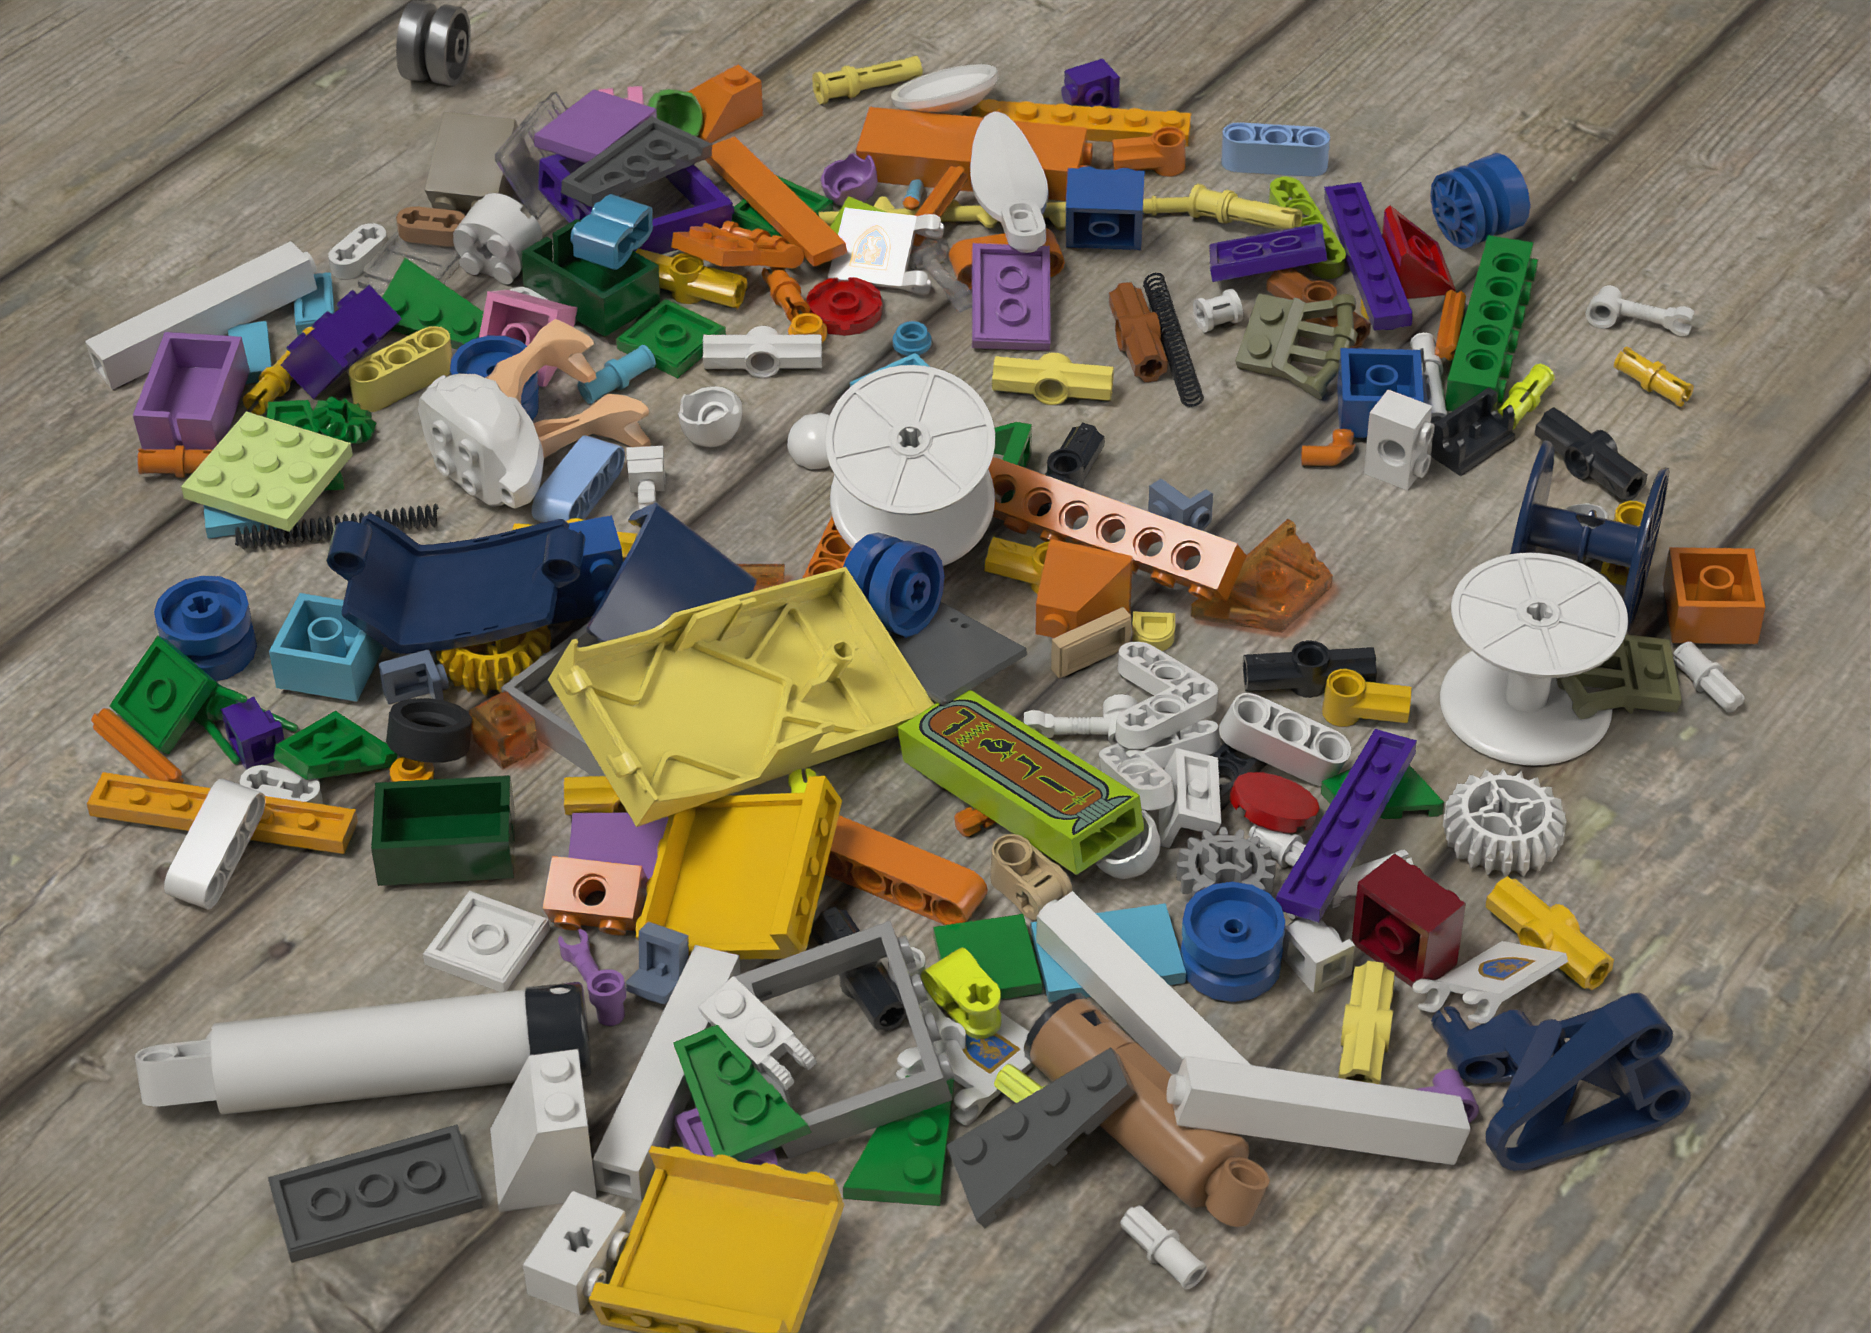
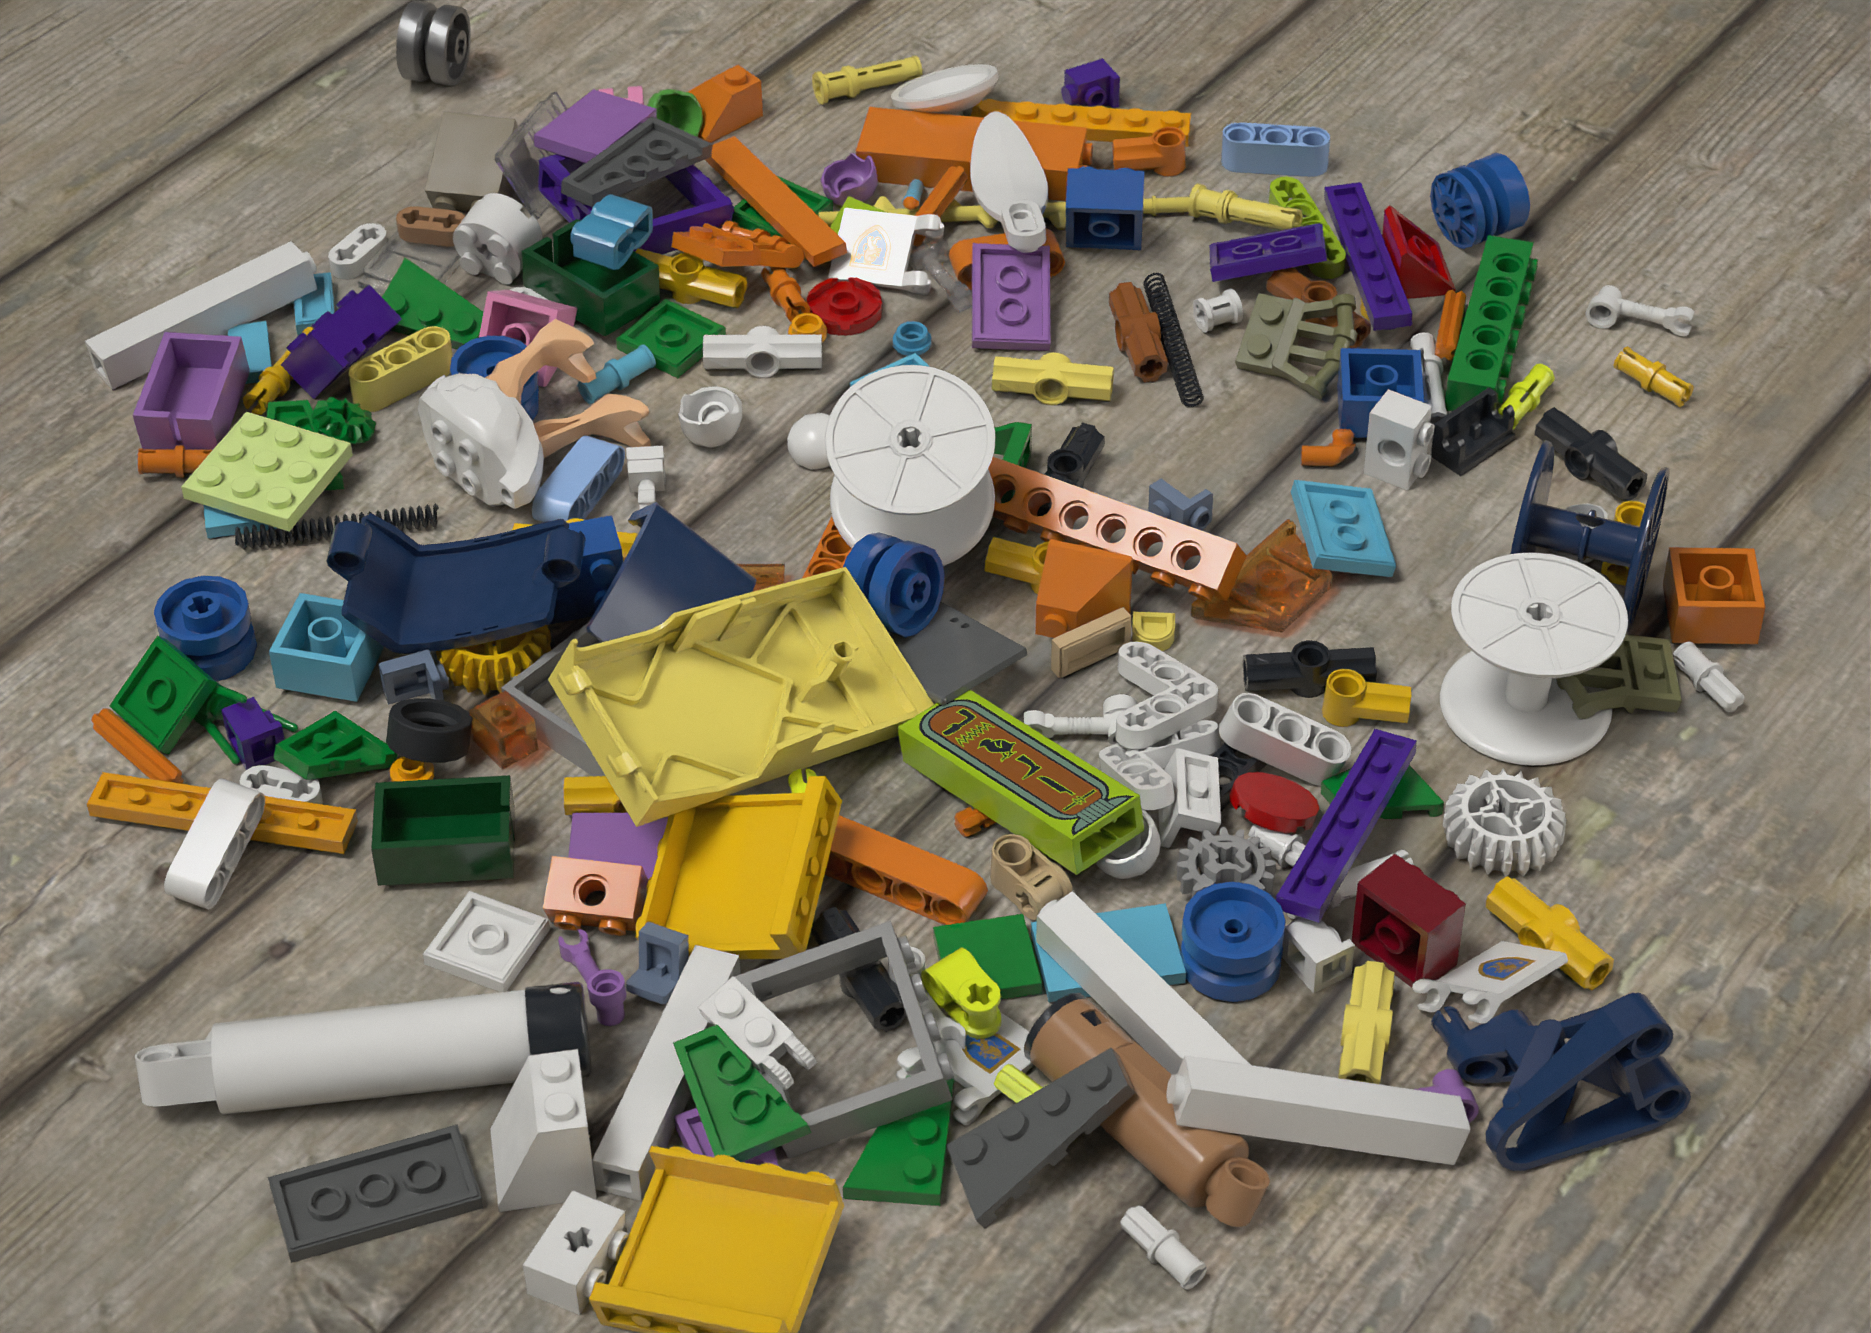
(1342, 528): none -> medium azure tile

